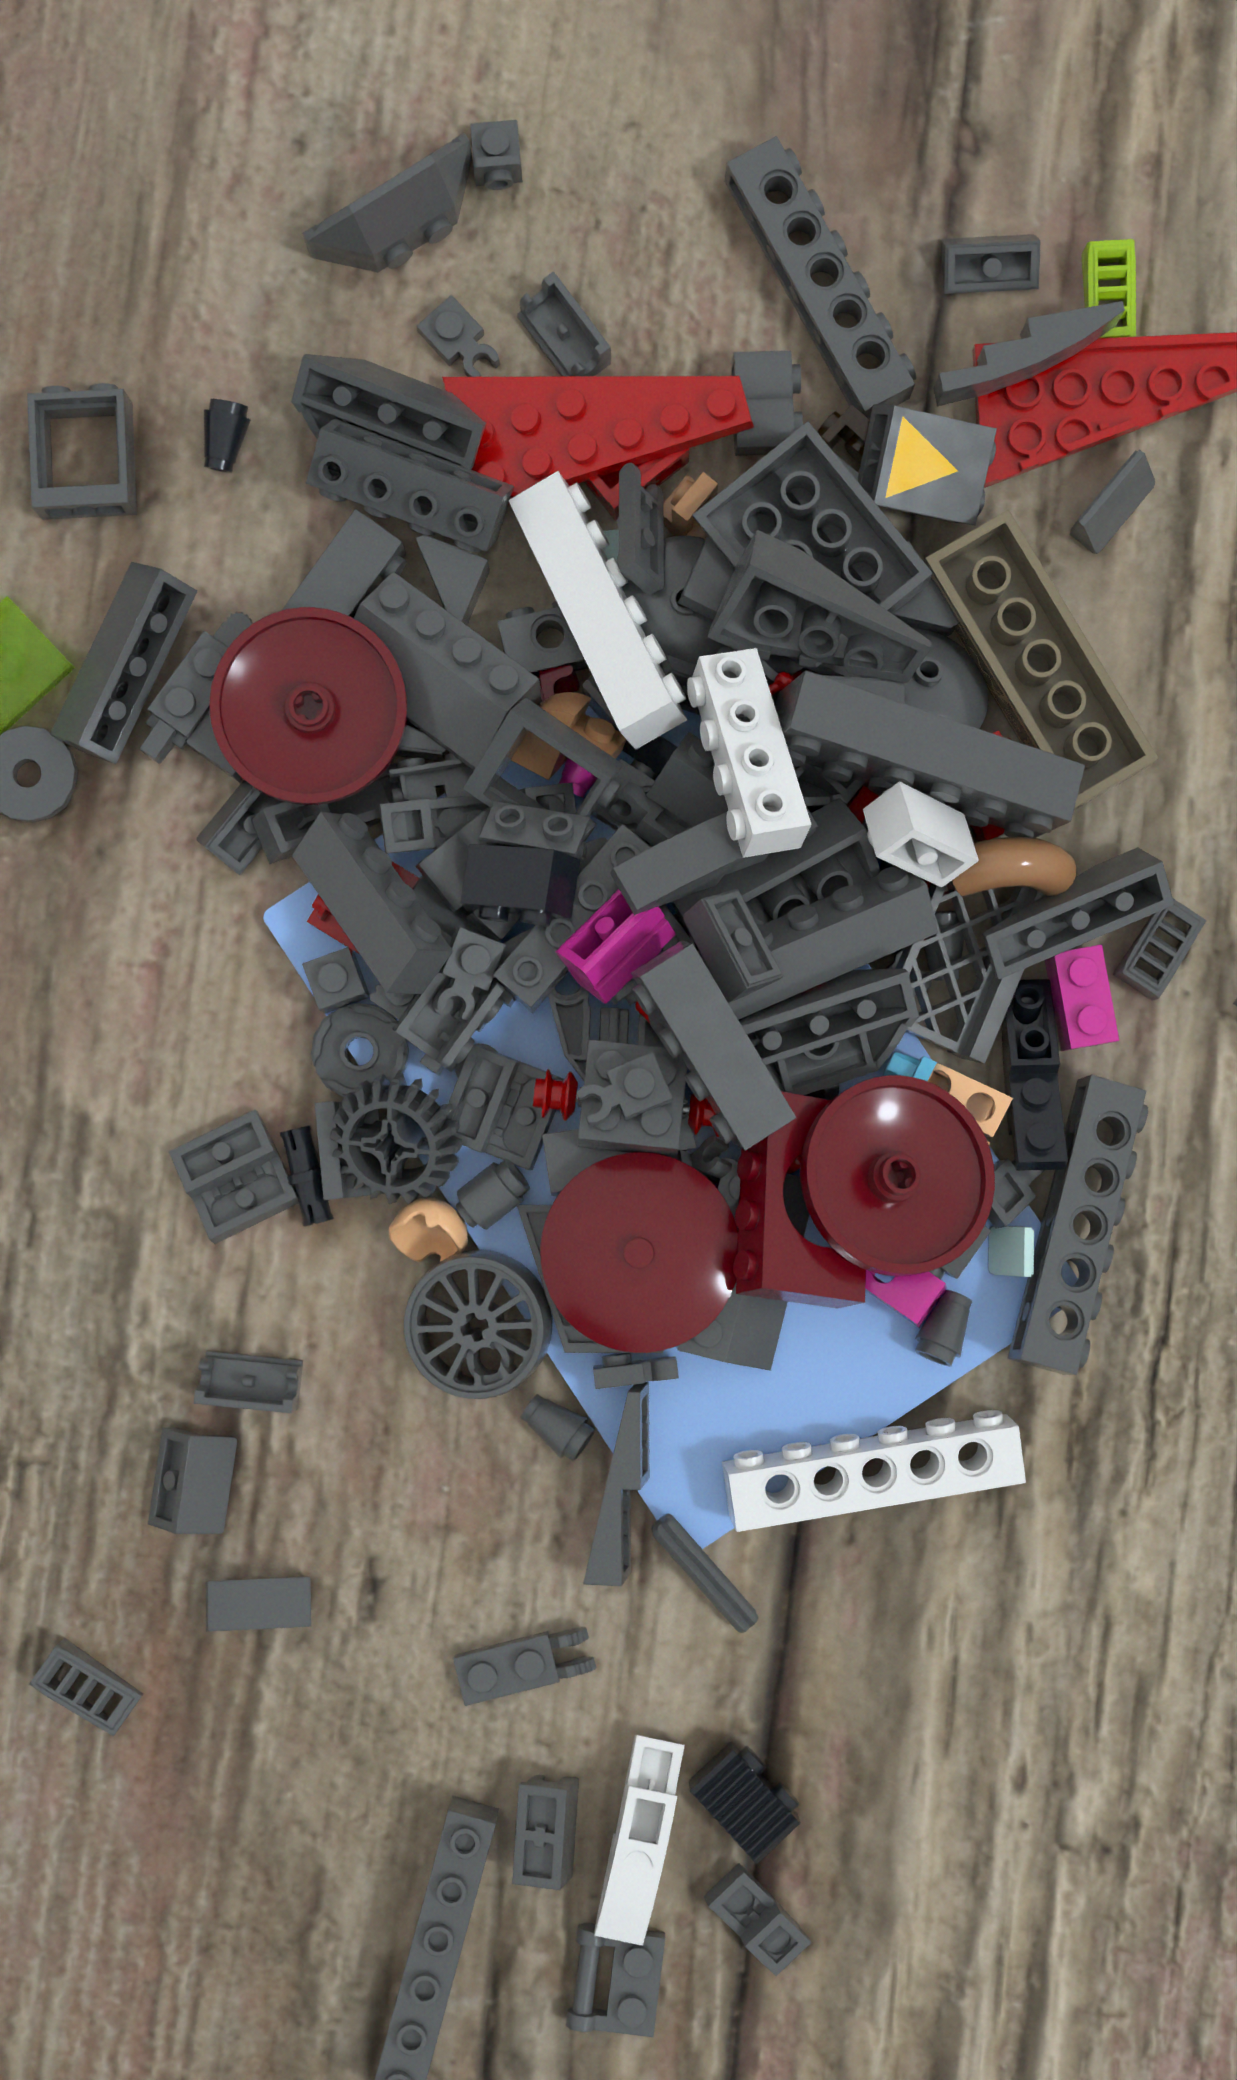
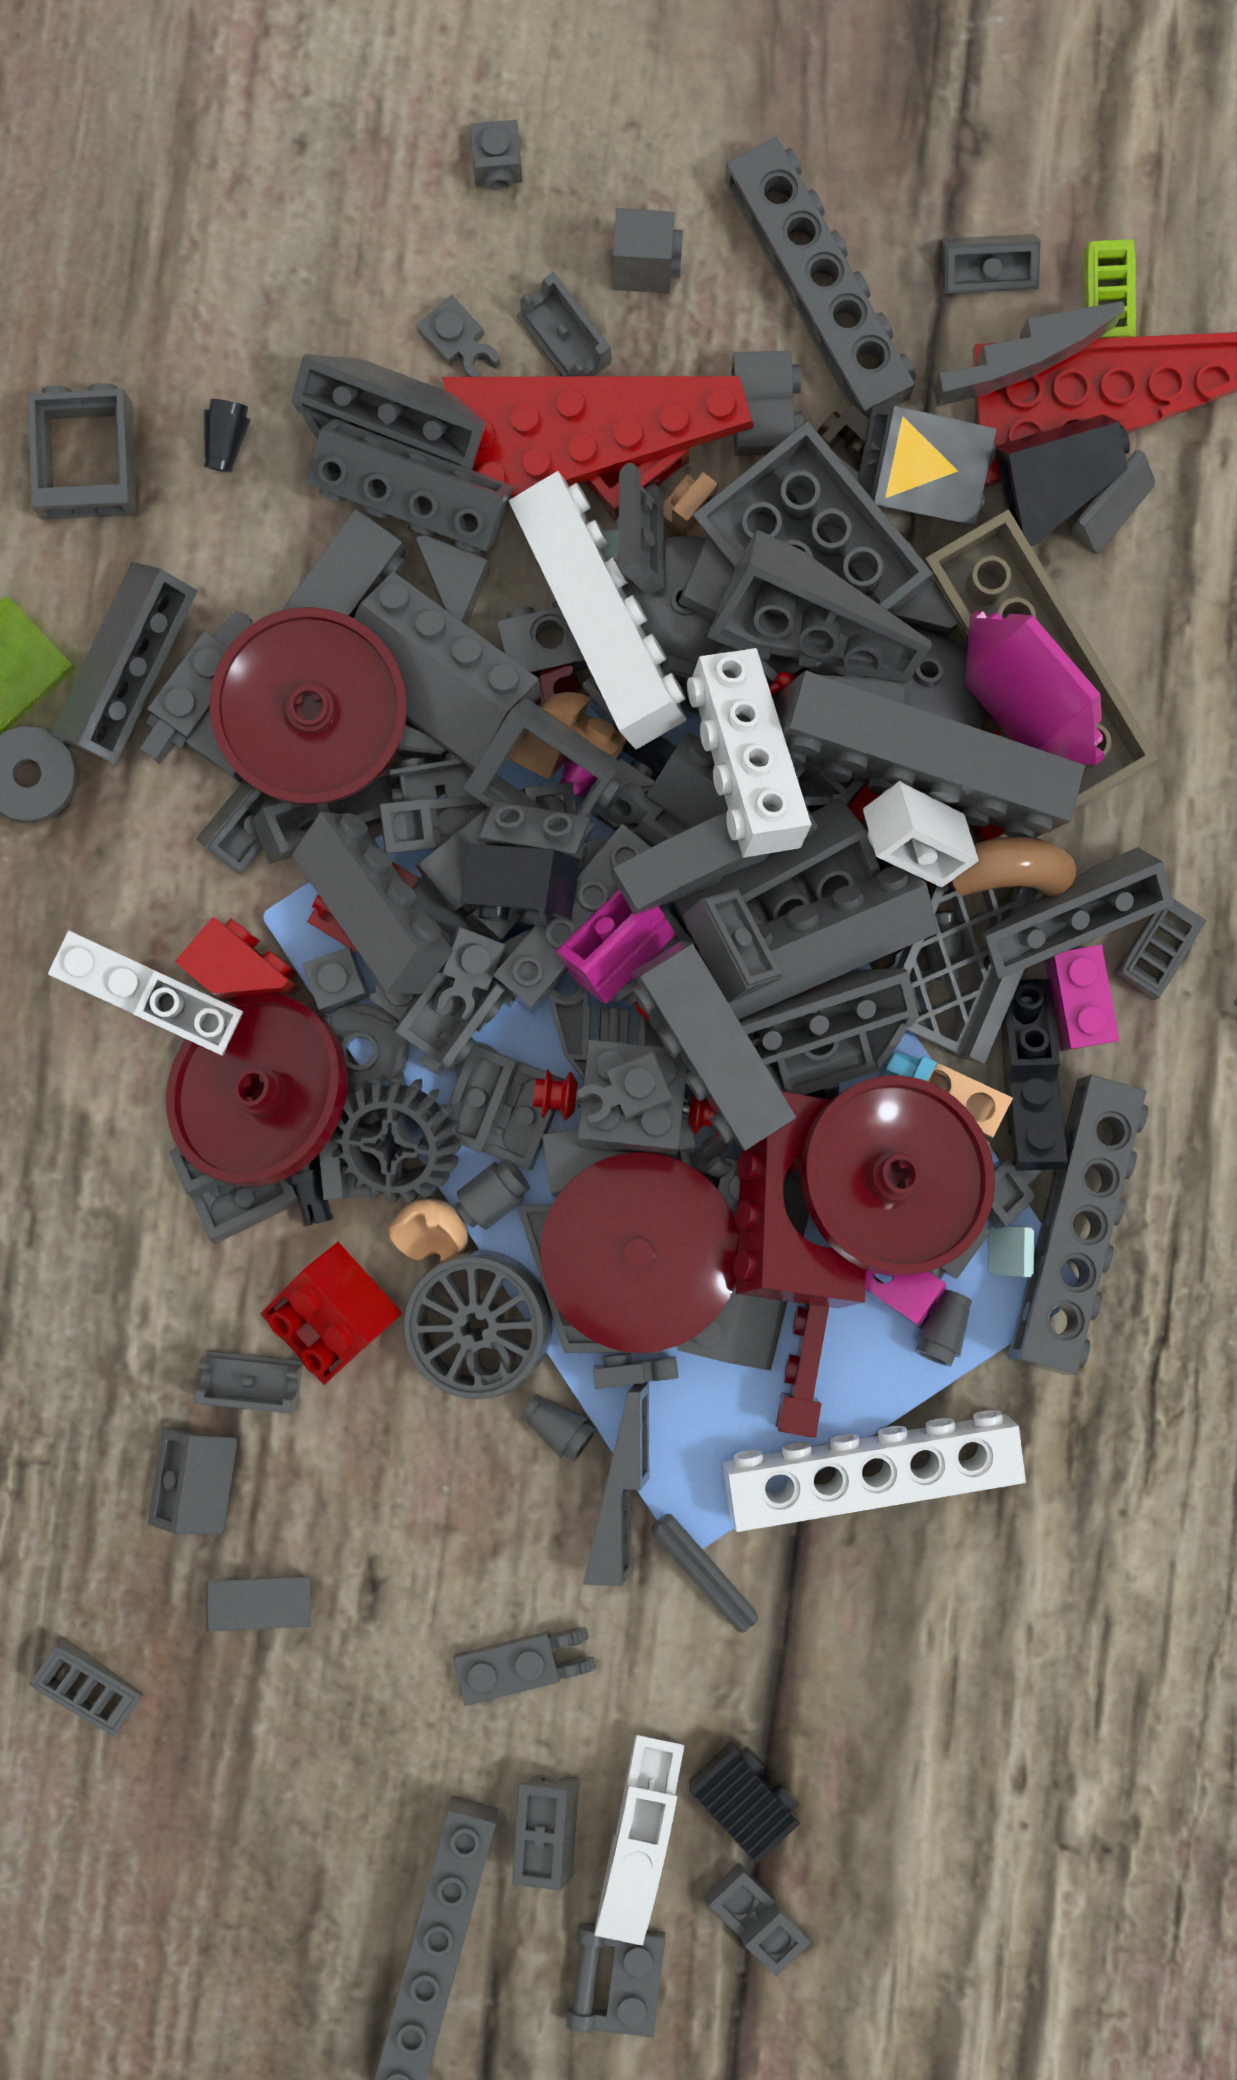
(145, 993): none -> white slope
(231, 967): none -> red slope
(264, 1101): none -> dark red dish
(330, 1312): none -> red slope
(398, 215): dark grey wedge -> none
(645, 250): none -> dark grey brick
(798, 1410): none -> dark red plate
(1032, 687): none -> dark pink wedge
(1059, 471): none -> black slope

